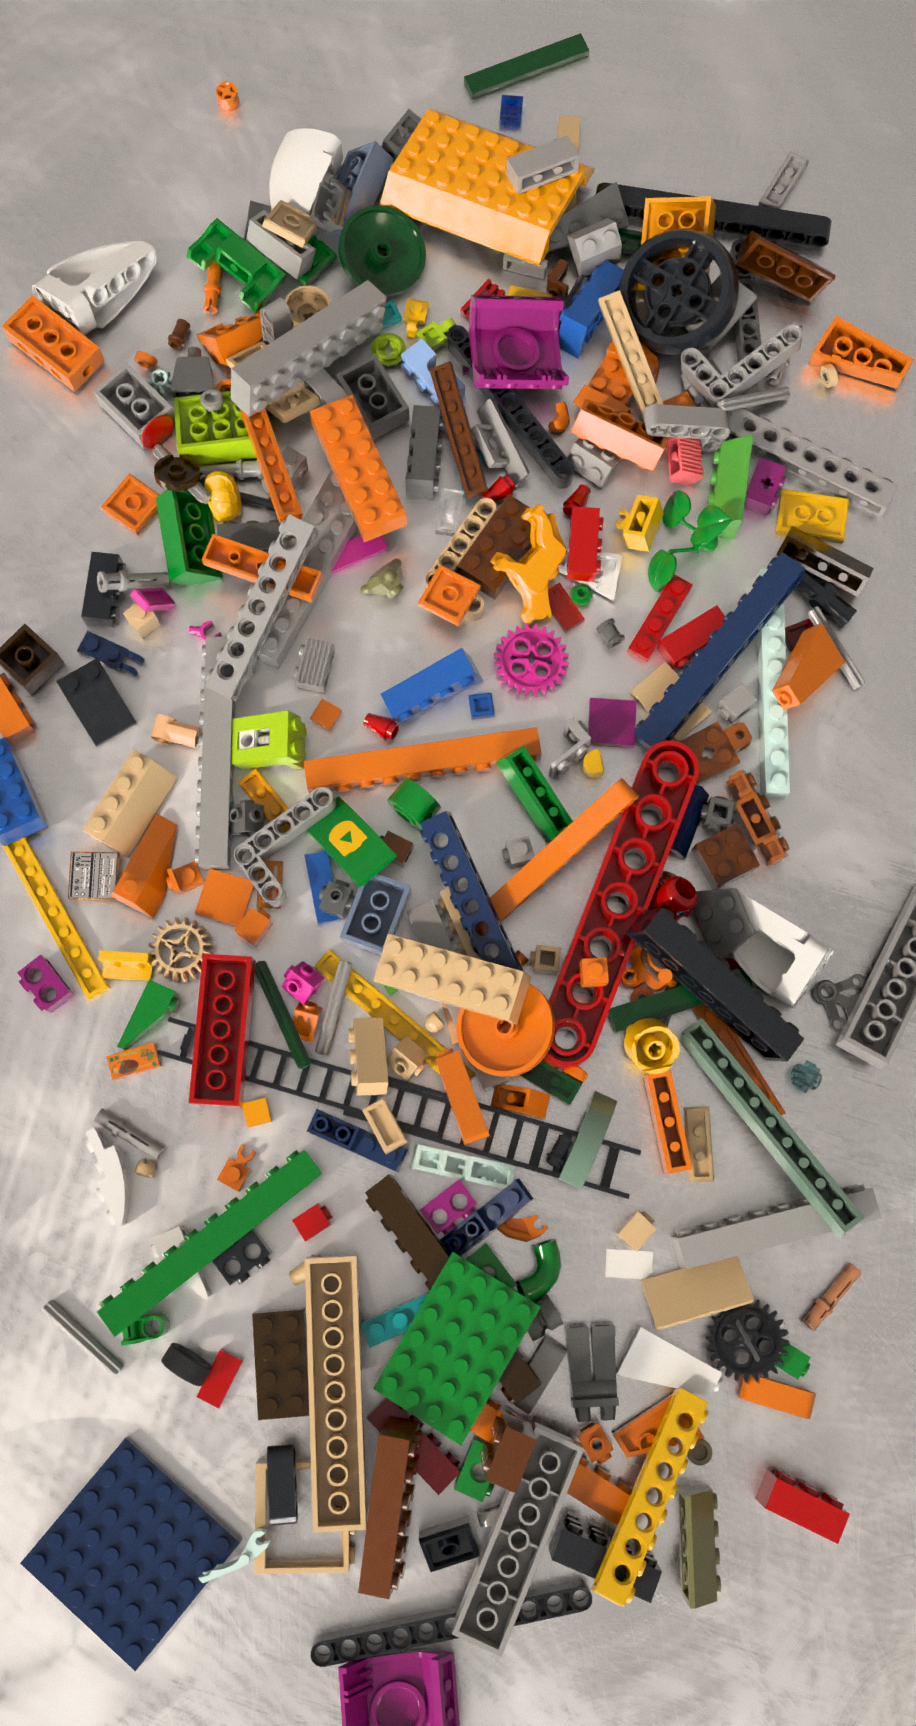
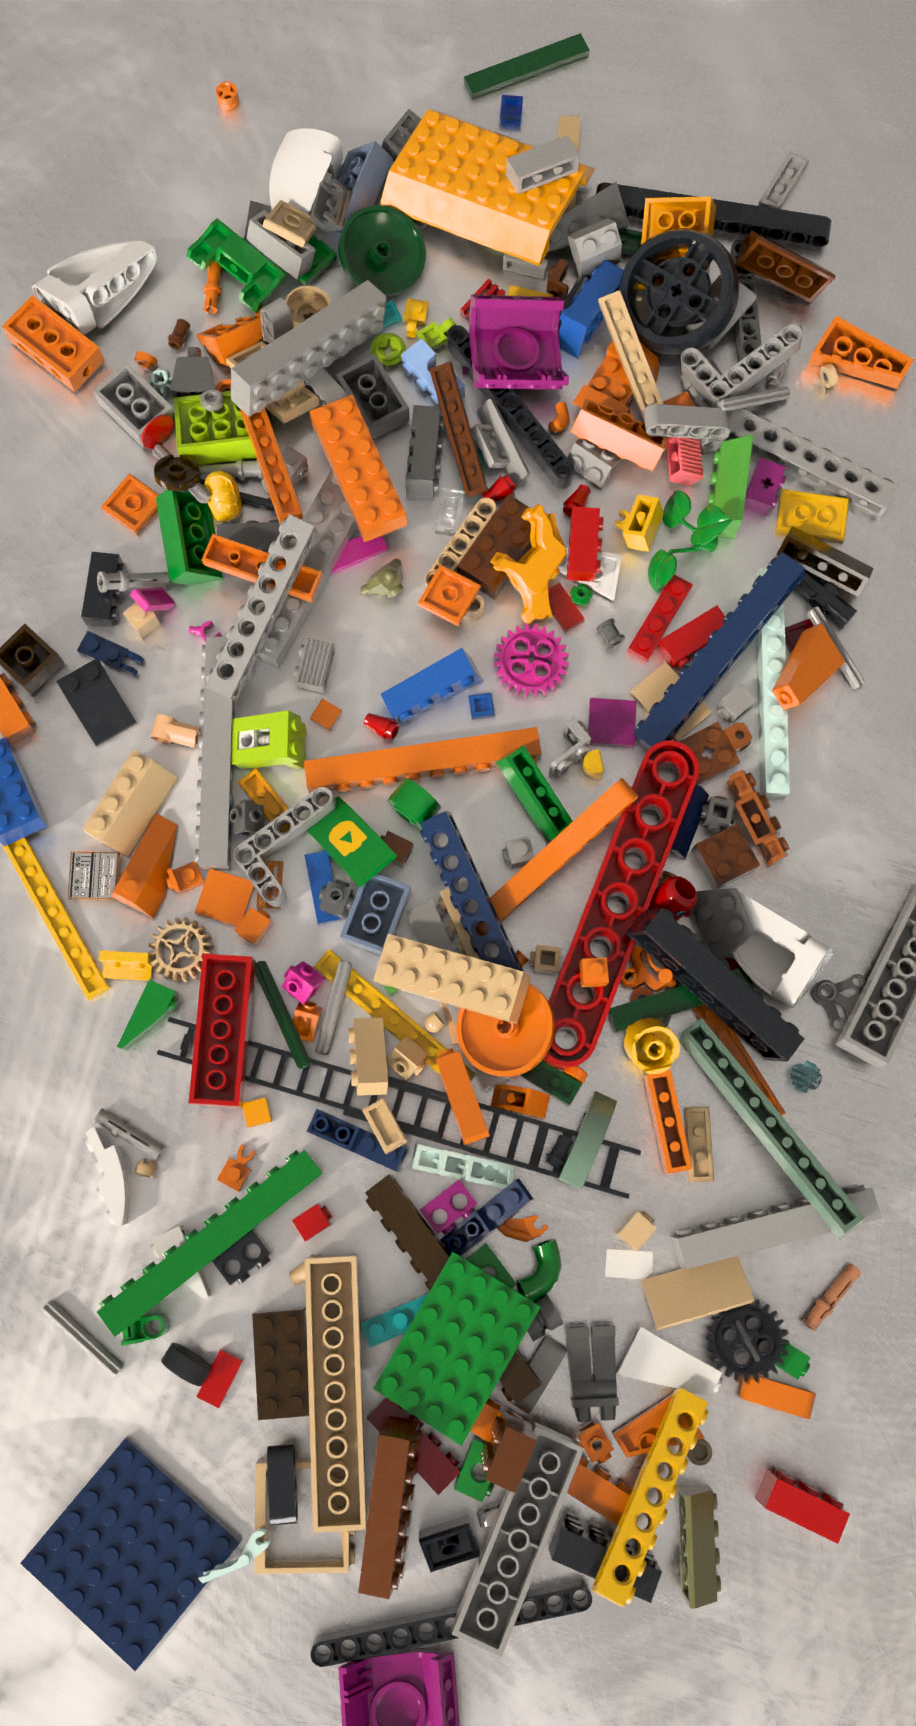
(50, 980): magenta brick -> none
(133, 1061): orange tile -> none

